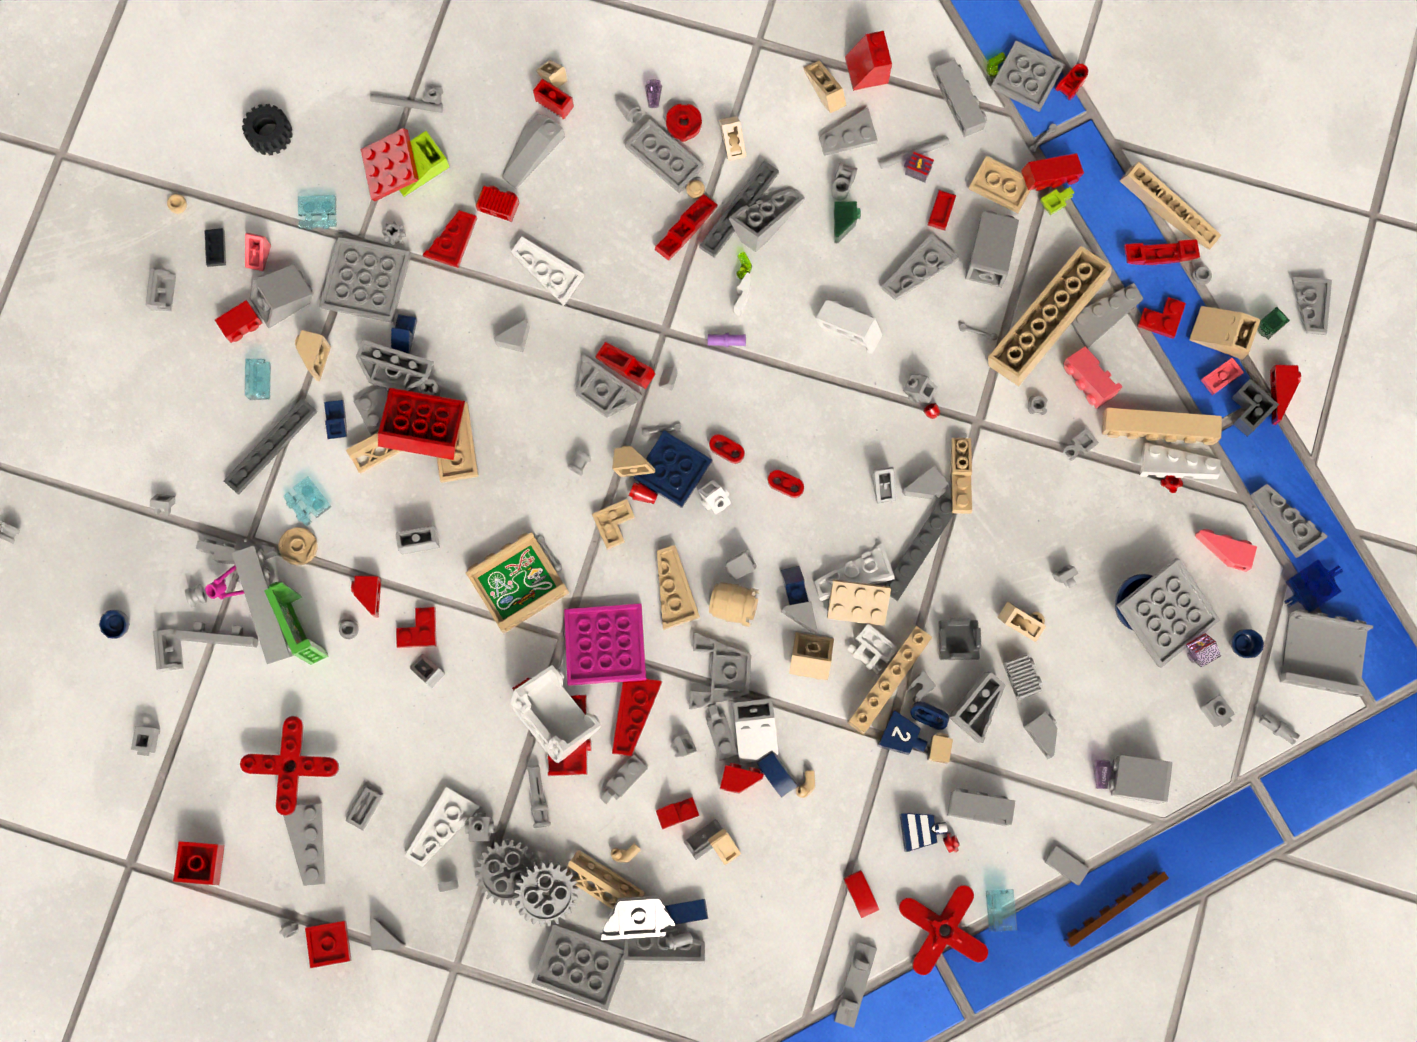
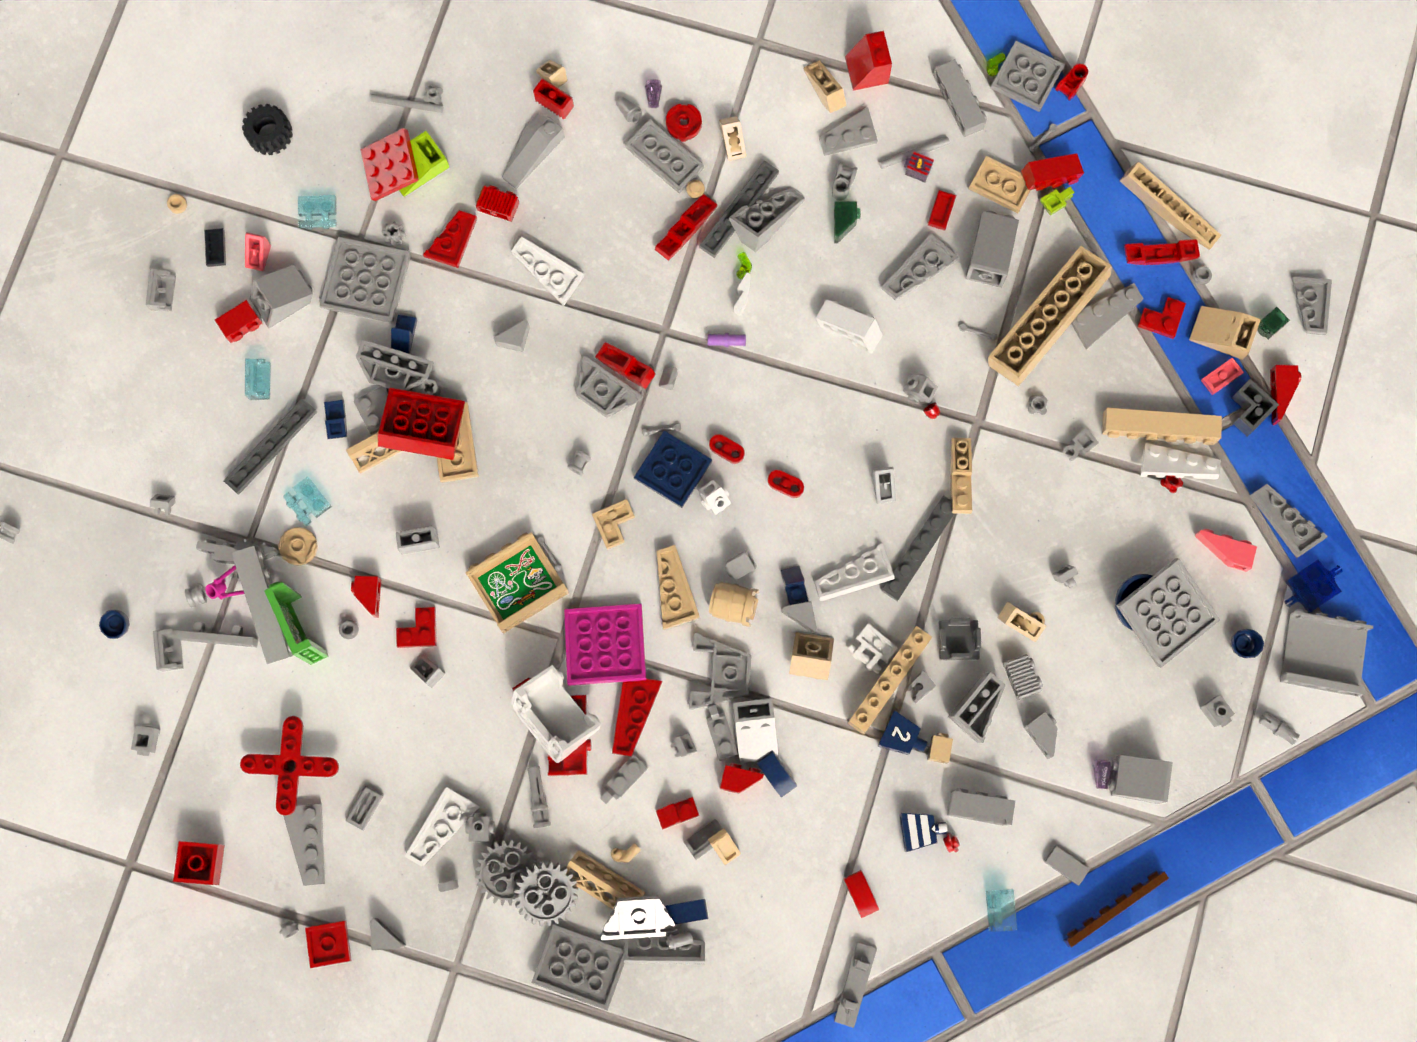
(313, 351): tan slope -> none
(630, 463): tan slope -> none
(642, 493): red cone -> none
(808, 786): tan arm -> none
(858, 602): plate -> none
(927, 485): light grey slope -> none
(929, 715): dark blue plate -> none
(931, 922): red piece -> none
(1091, 378): coral wedge -> none
(1203, 650): clear purple brick -> none

